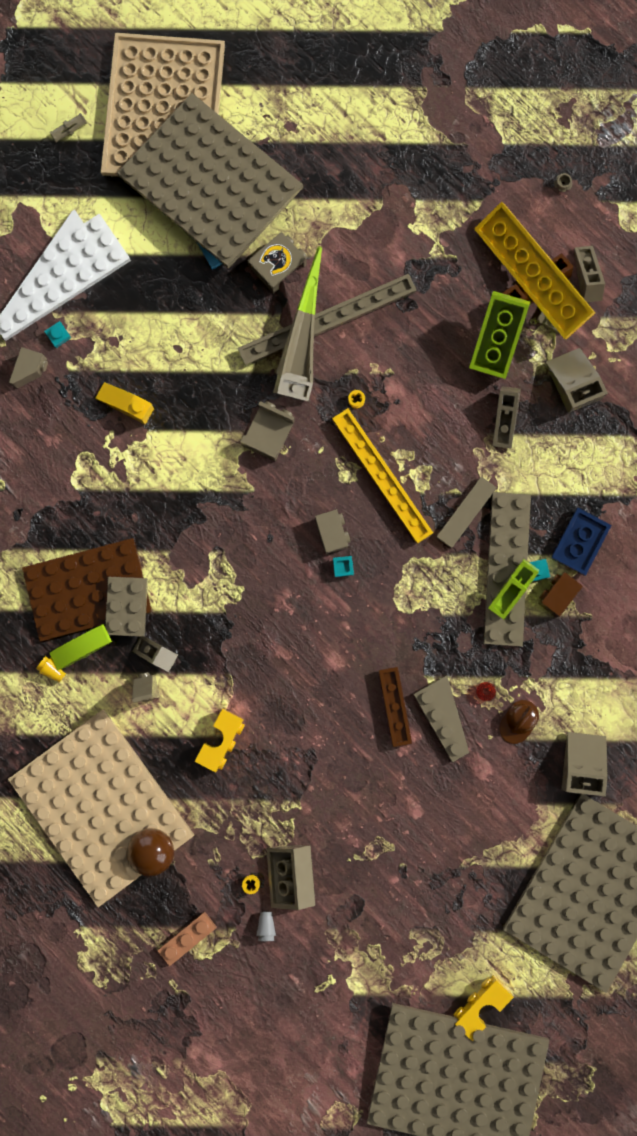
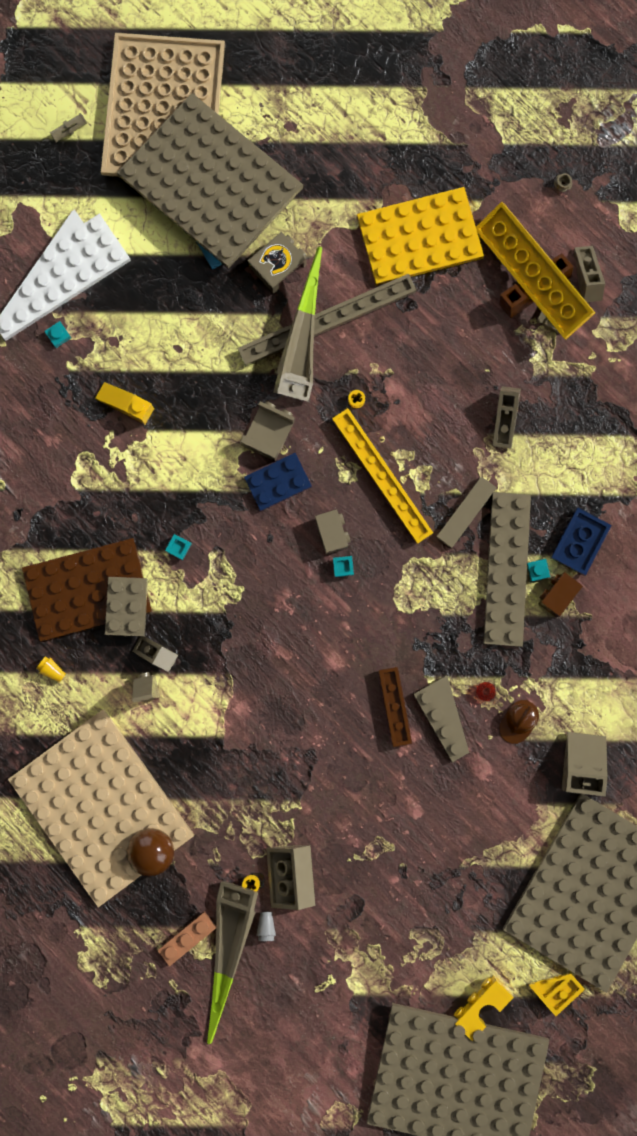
(28, 367): dark tan slope -> none
(80, 647): lime slope -> none
(178, 547): none -> teal plate
(213, 757): yellow arch -> none
(233, 921): none -> dark tan plate
(278, 482): none -> dark blue plate
(420, 236): none -> yellow plate
(499, 334): lime brick -> none
(513, 589): lime slope -> none
(557, 991): none -> yellow wing
(576, 380): dark tan slope -> none

